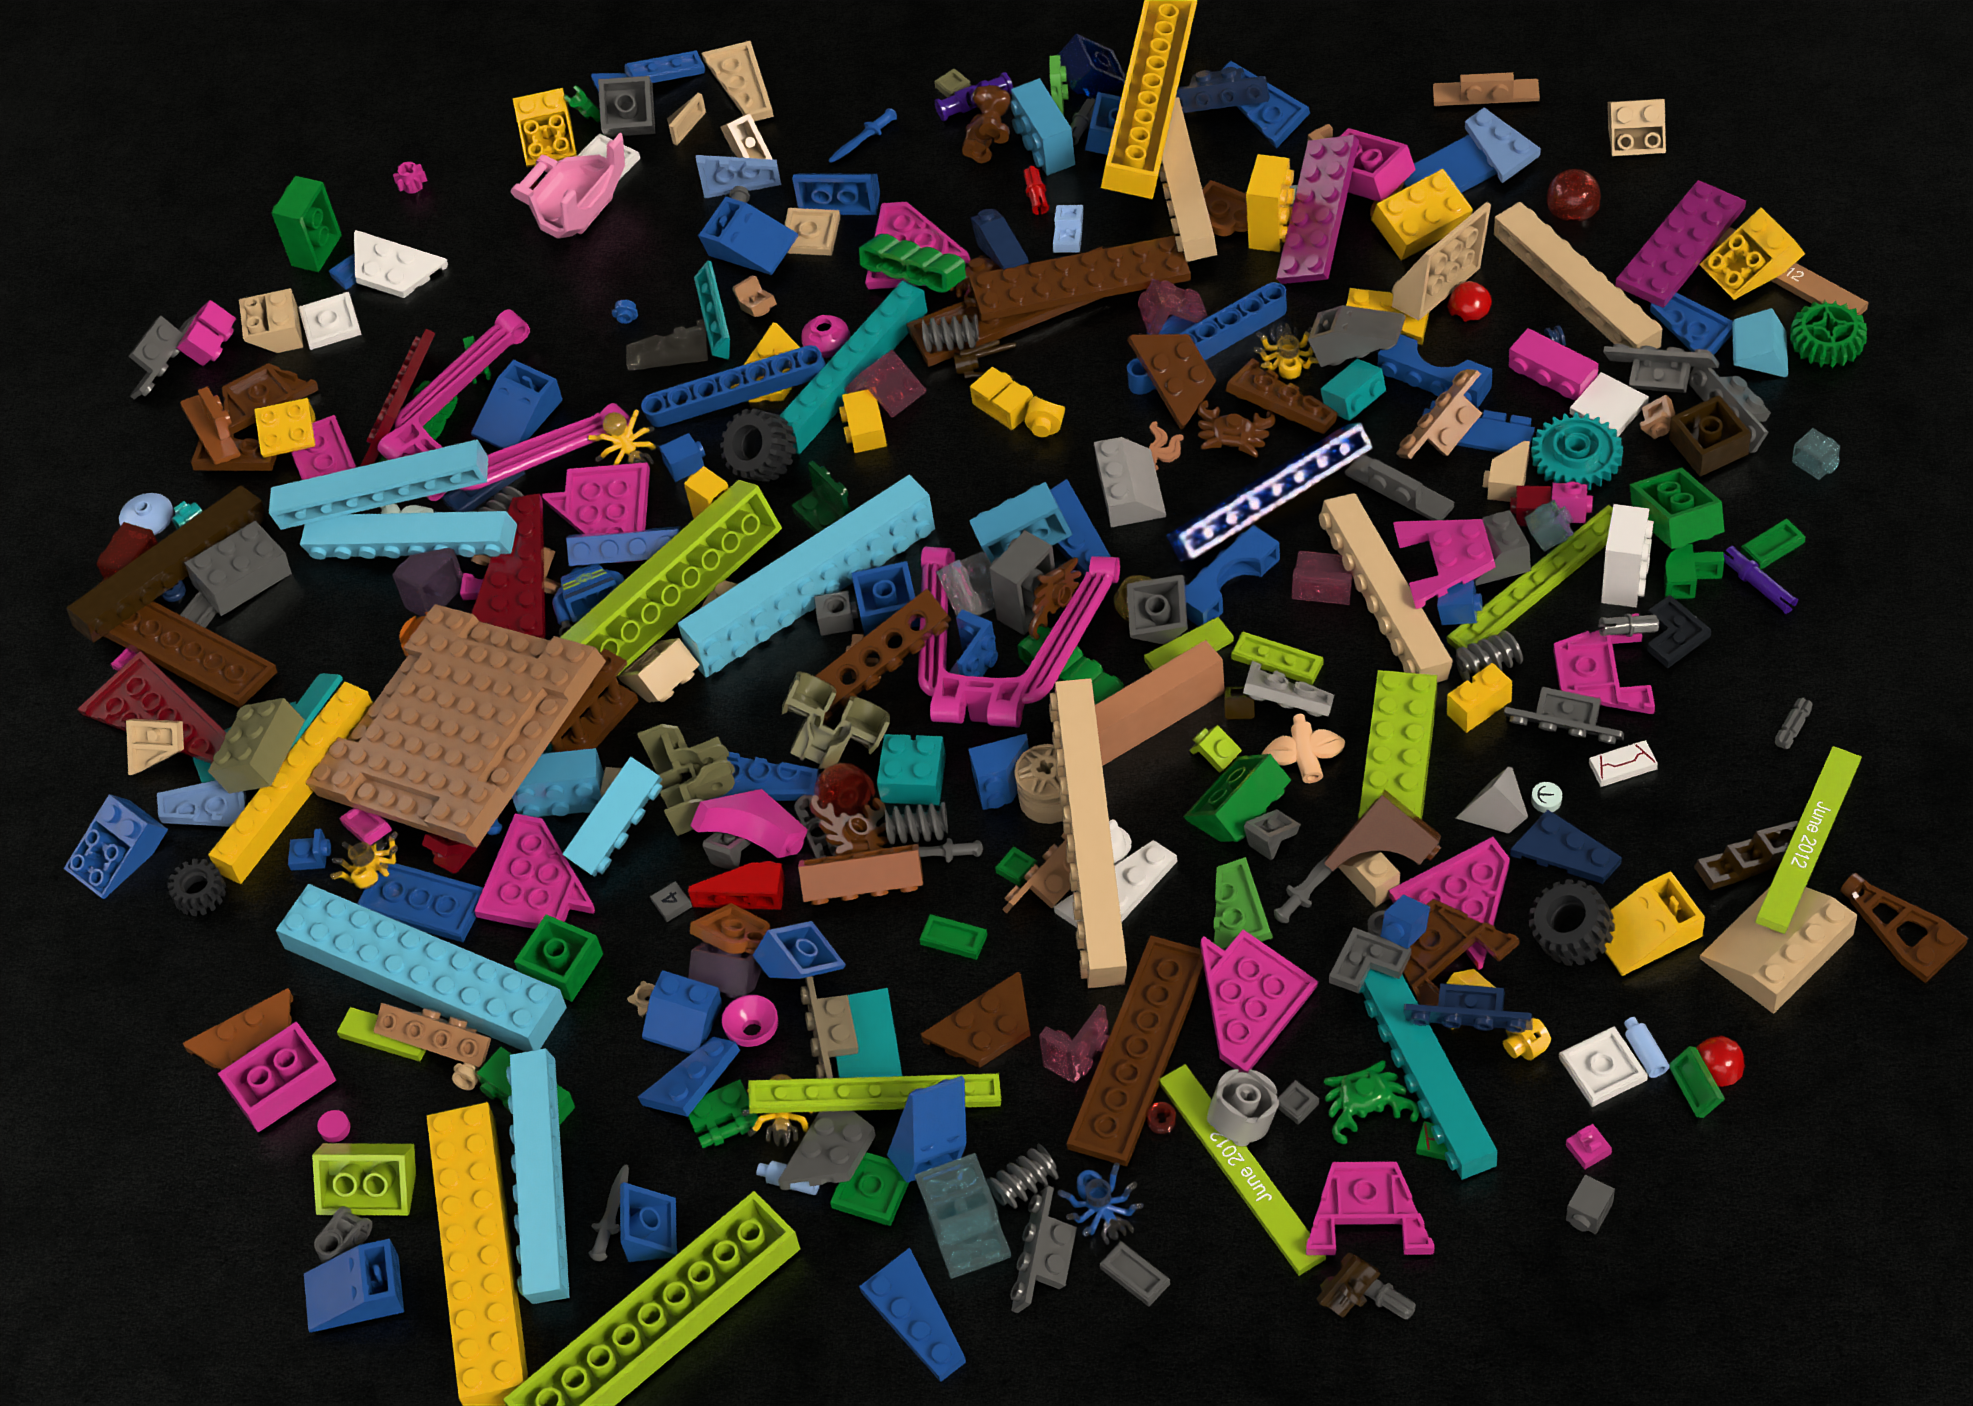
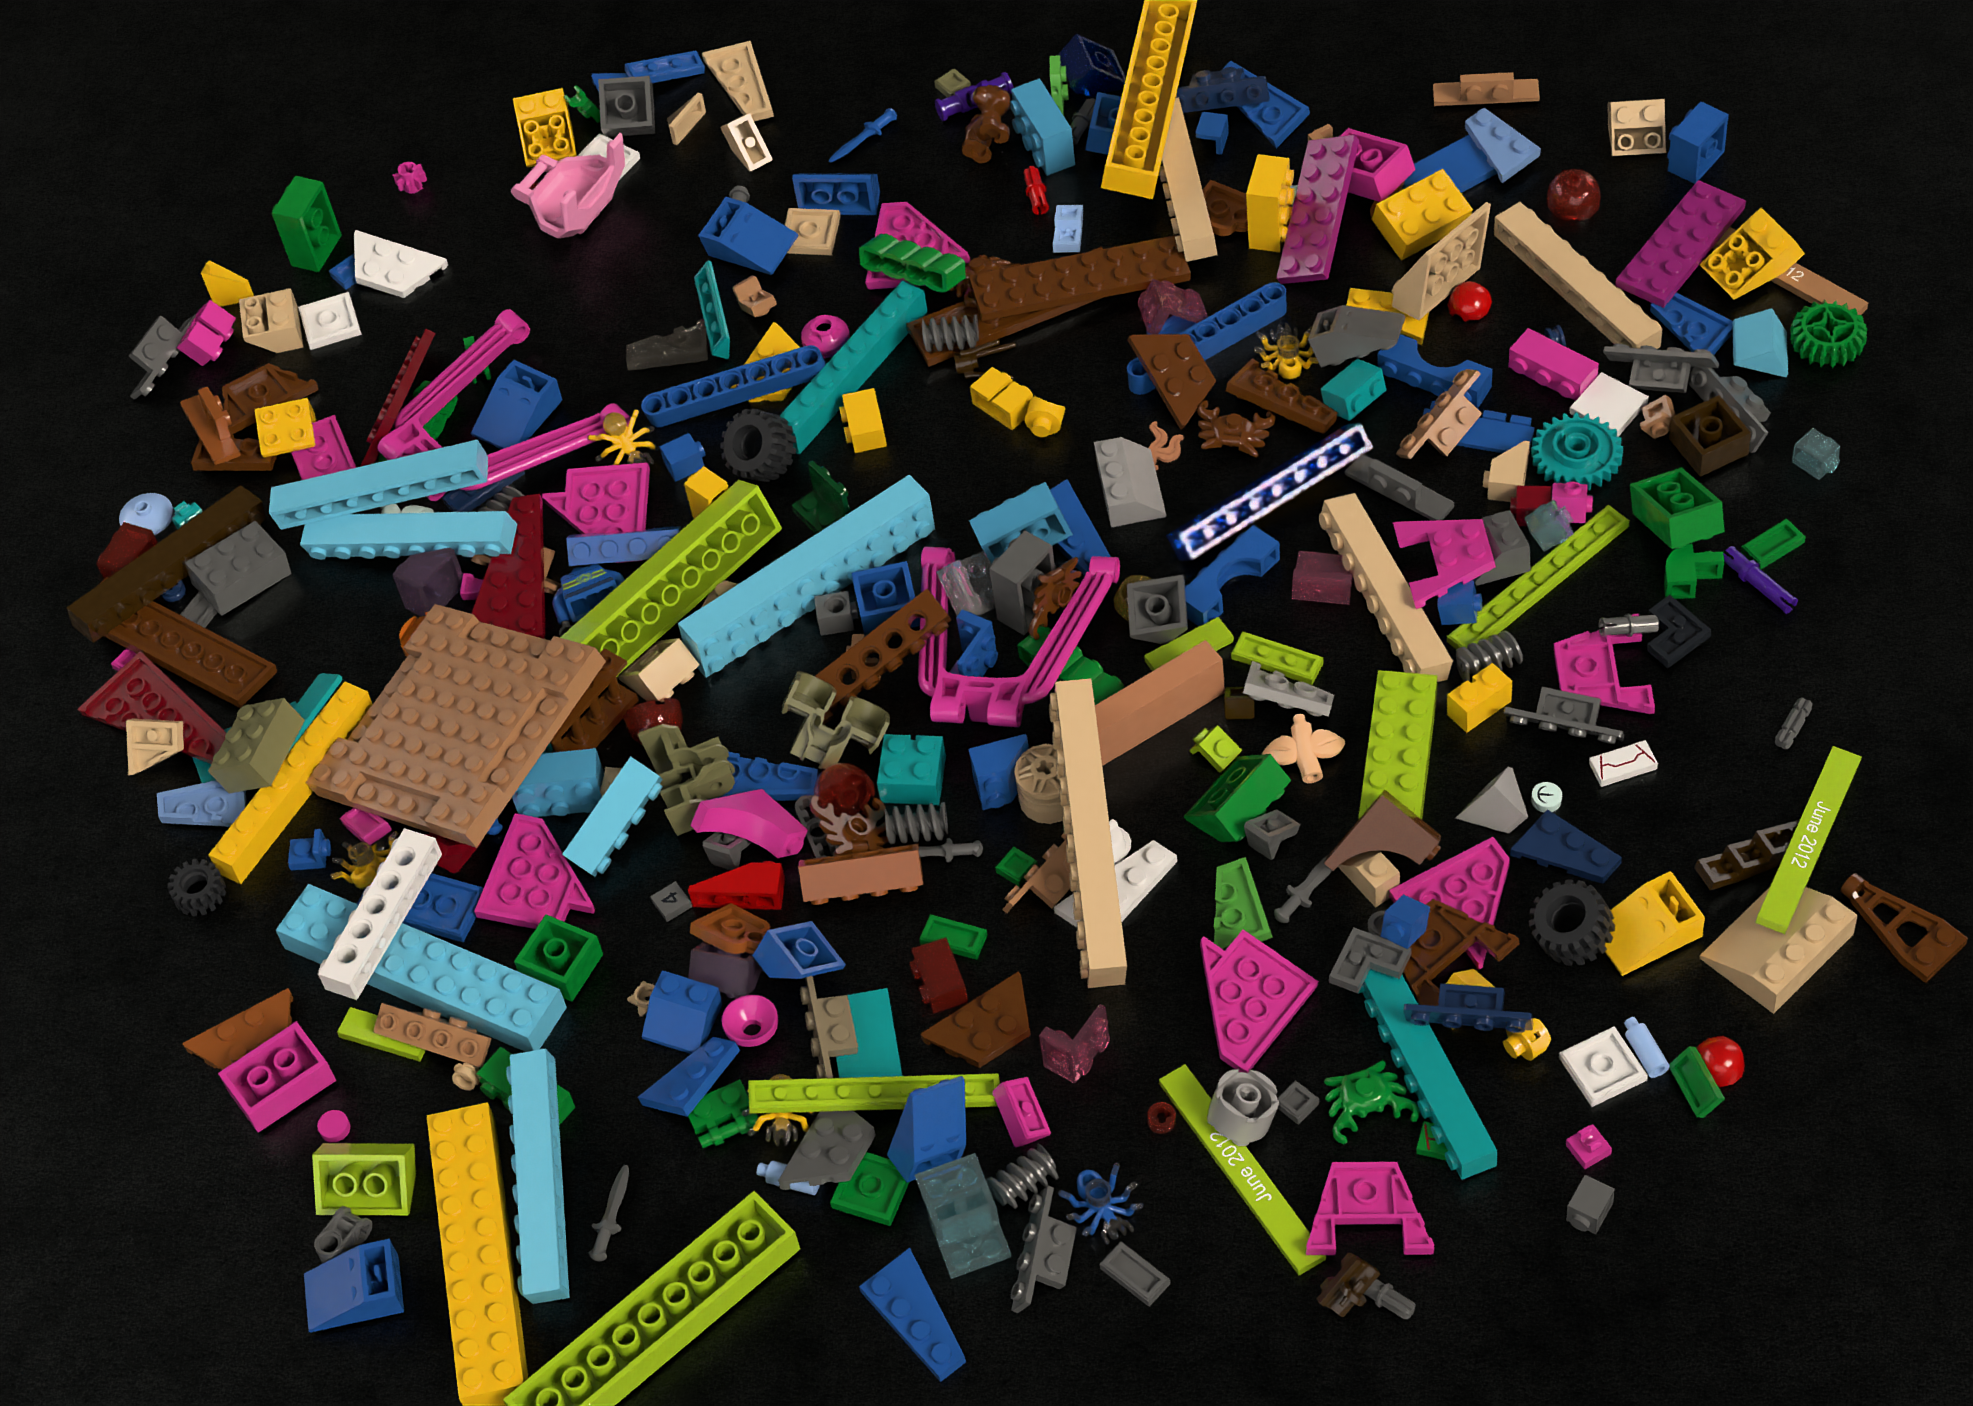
(114, 845): blue slope -> none
(224, 285): none -> yellow slope
(350, 978): none -> white brick
(625, 311): blue plate -> none
(647, 1224): blue slope -> none
(651, 715): none -> clear red cylinder
(722, 174): medium blue wing -> none
(889, 383): clear pink bracket -> none
(939, 975): none -> clear red piece
(997, 239): dark blue slope -> none
(1021, 1111): none -> dark pink slope
(1137, 1051): reddish brown plate -> none
(1213, 127): none -> blue panel
(1627, 555): white brick -> none
(1697, 142): none -> blue brick

